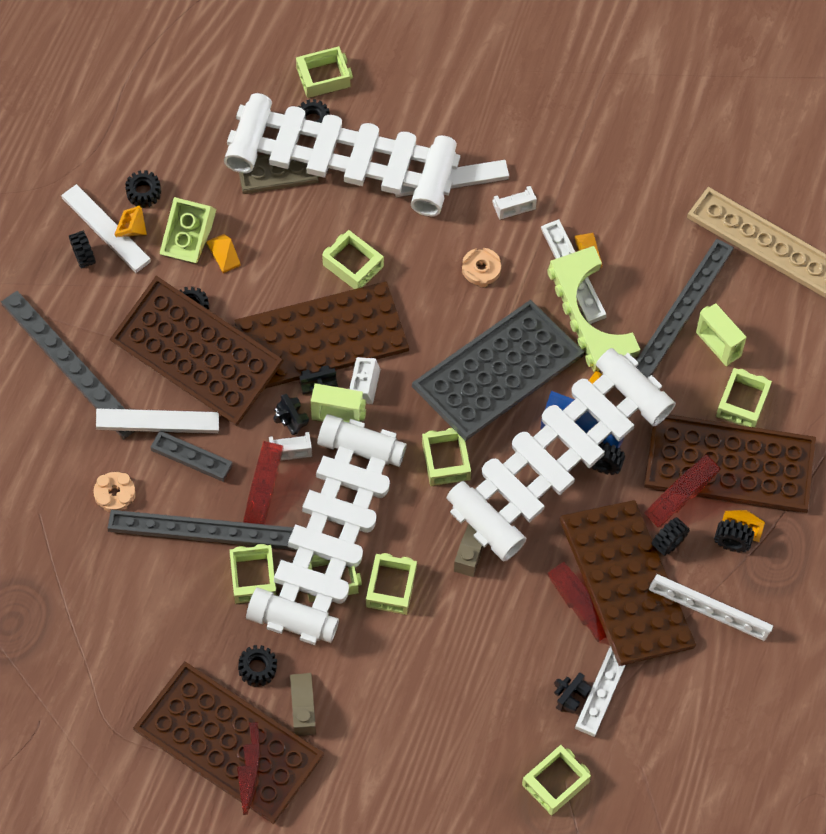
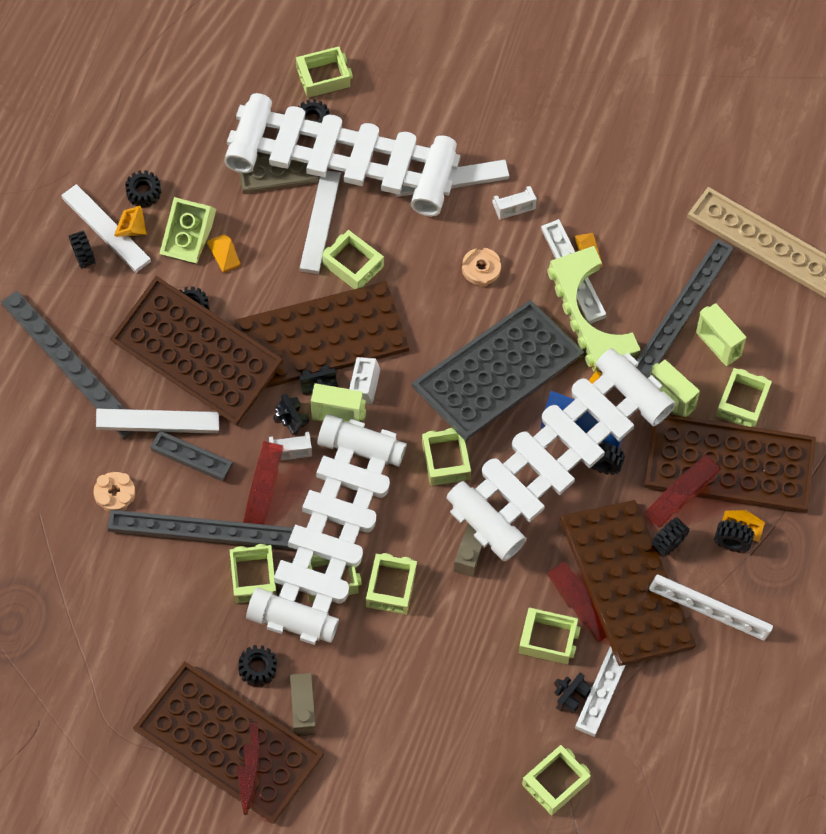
(320, 223): none -> white tile
(551, 619): none -> yellowish green window
(676, 387): none -> yellowish green window

